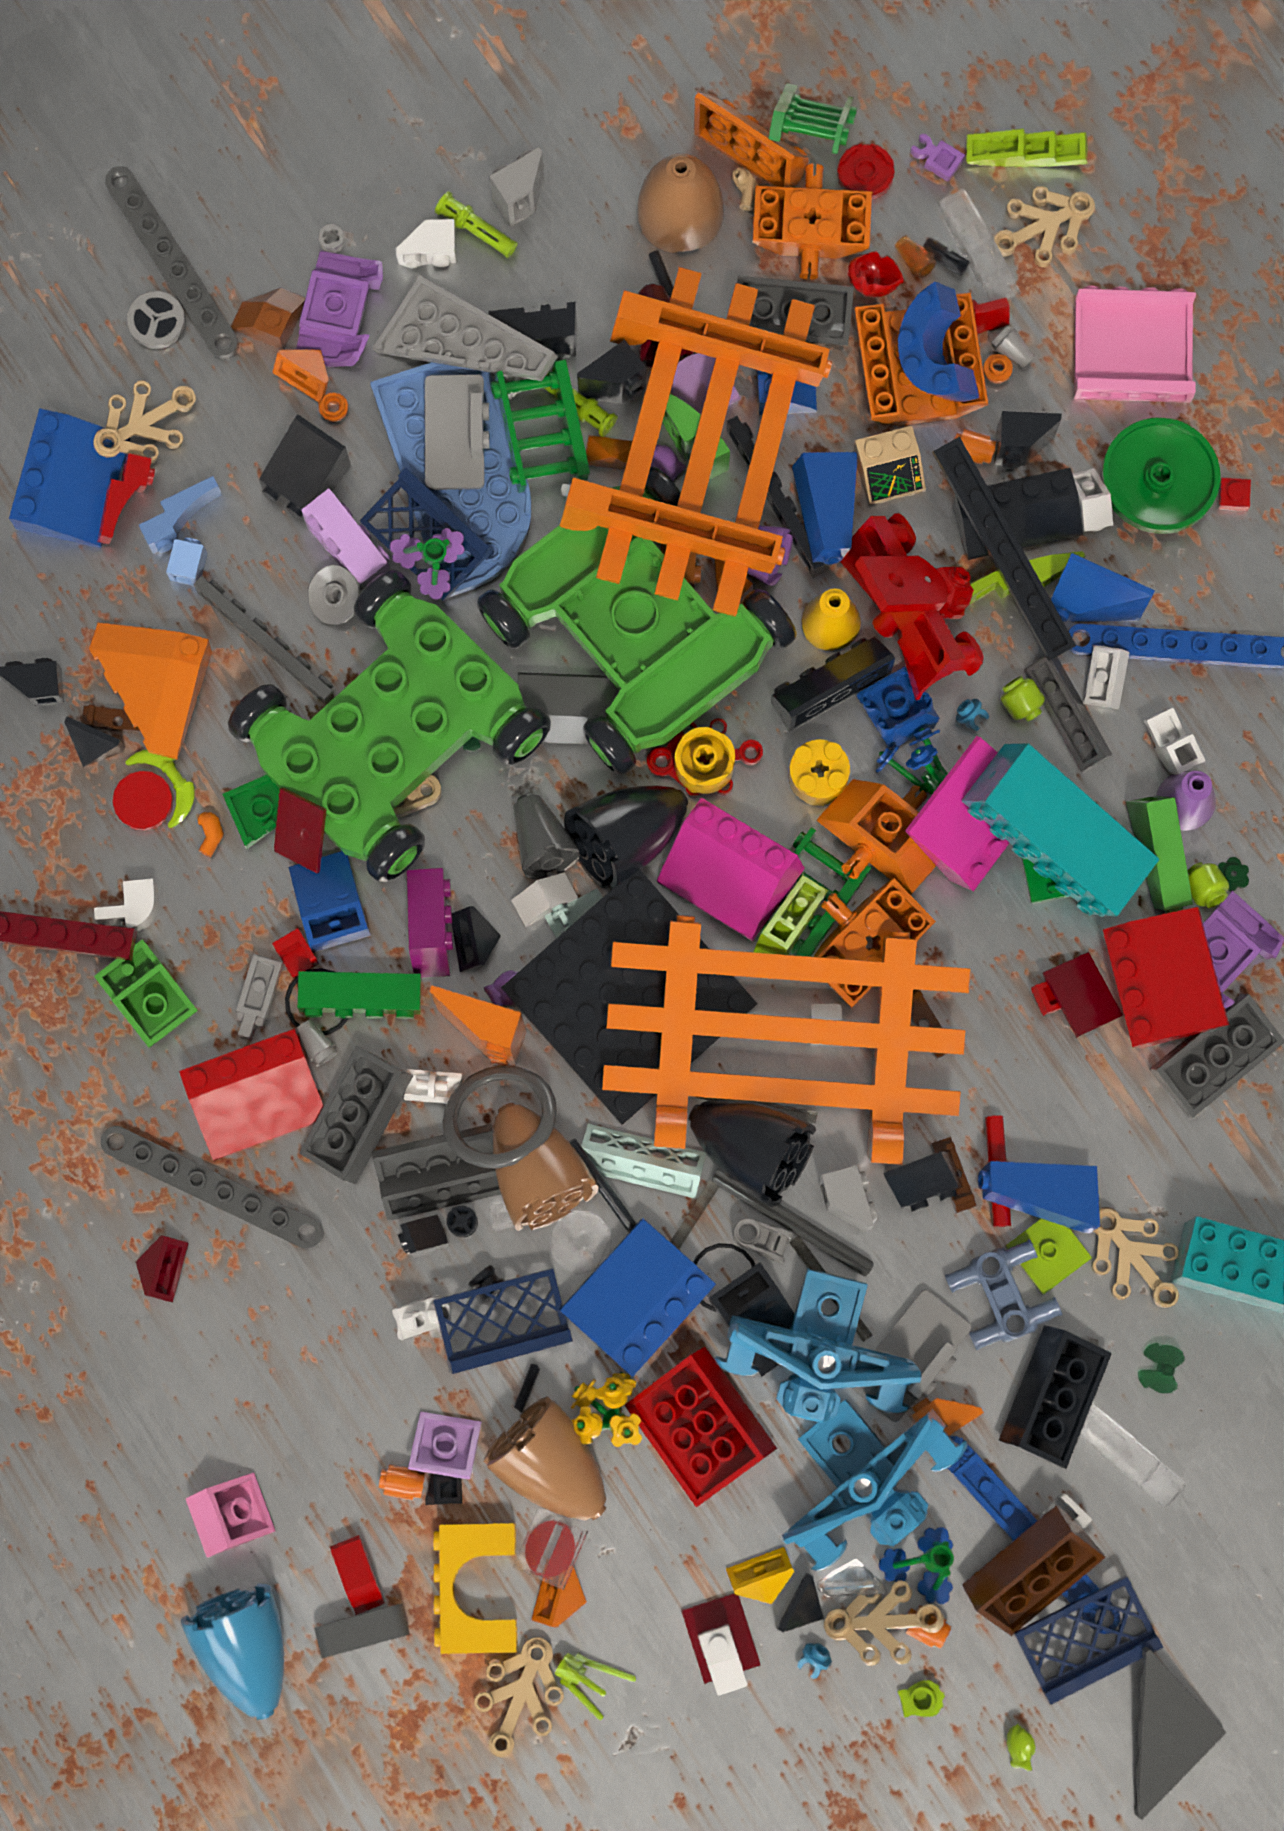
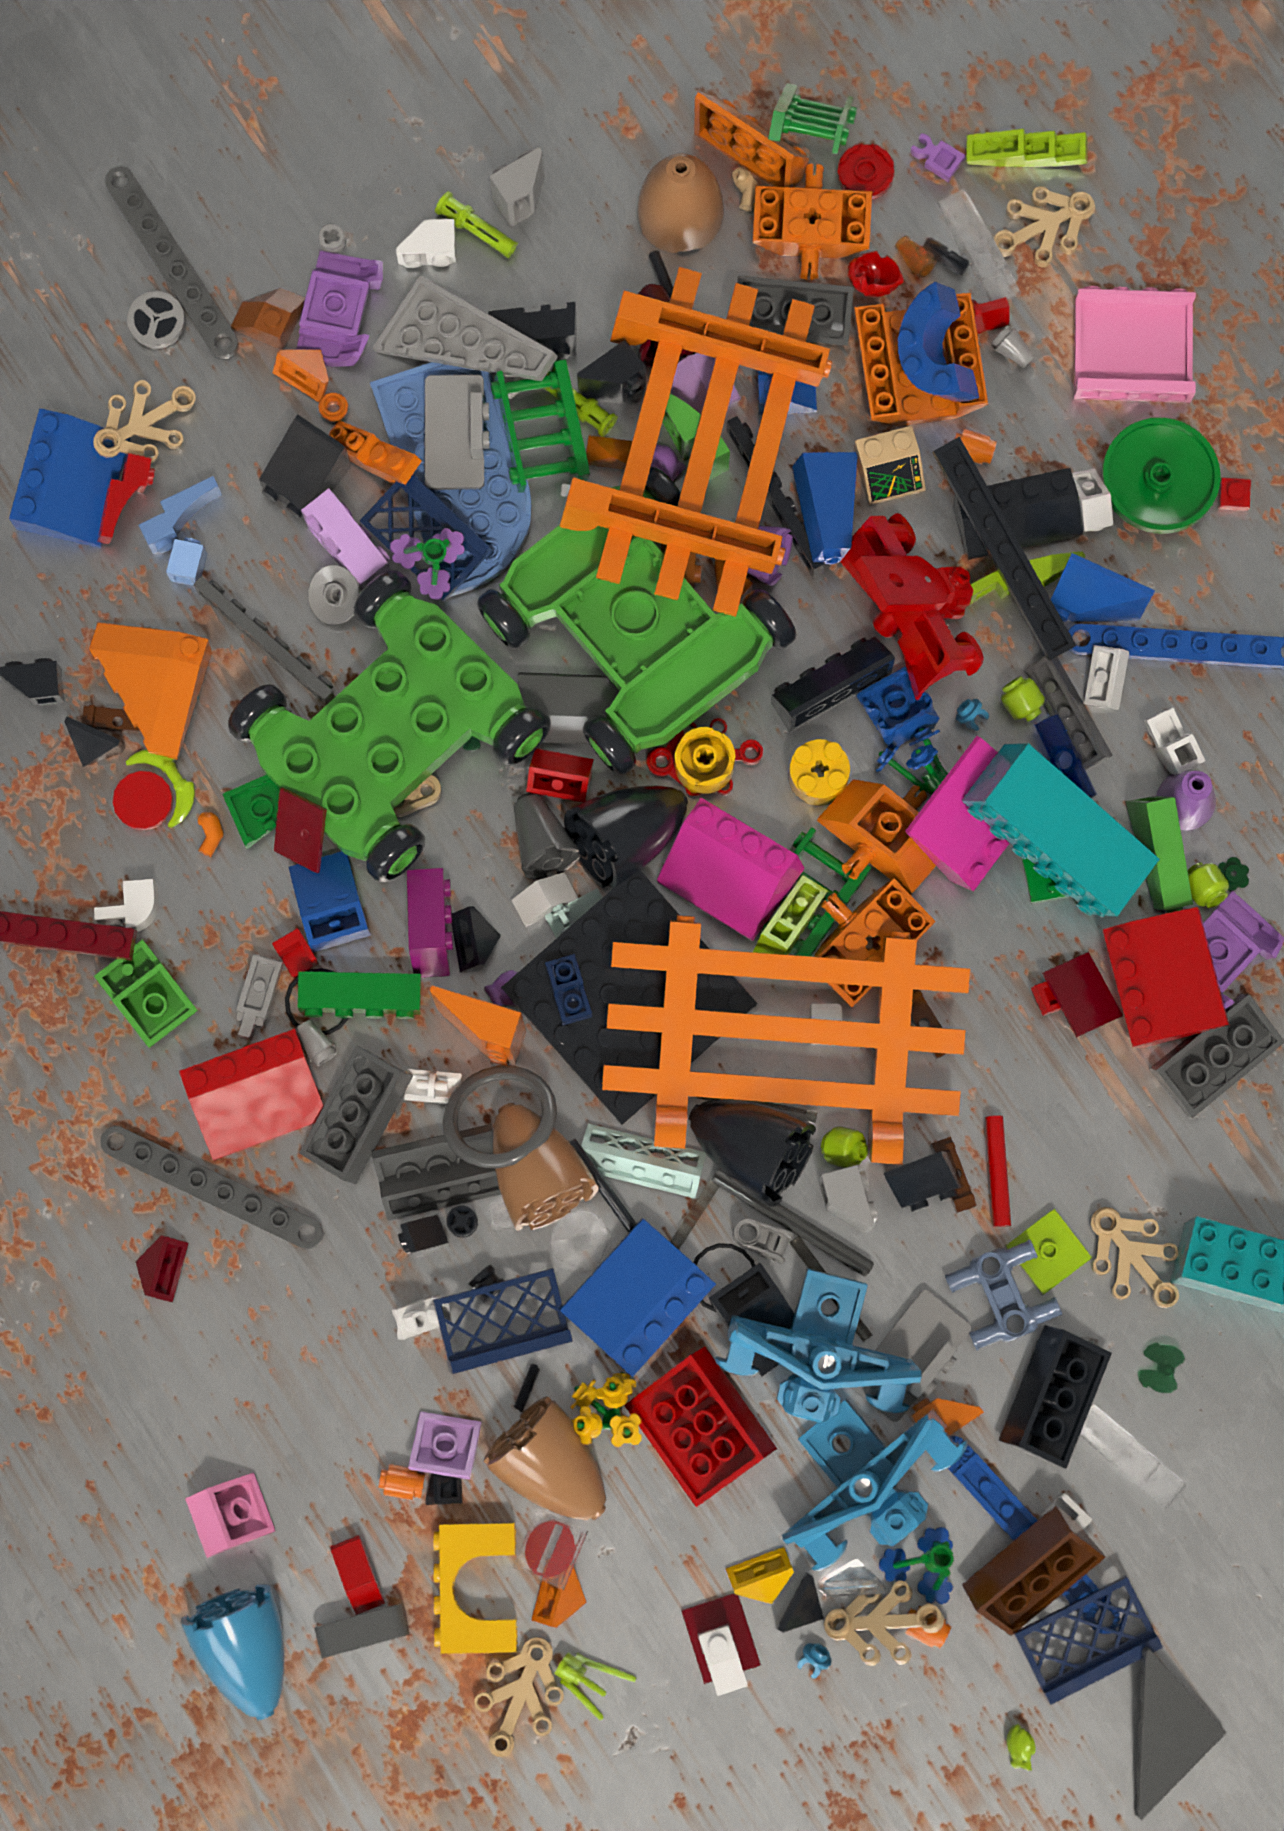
(375, 455): none -> orange slope
(560, 775): none -> red brick
(568, 989): none -> dark blue slope
(831, 620): yellow cone -> none
(844, 1147): none -> lime head
(922, 1699): lime animal -> none
(997, 376): orange plate -> none
(1023, 436): black slope -> none
(1047, 1191): blue slope -> none
(1057, 741): none -> clear blue piece

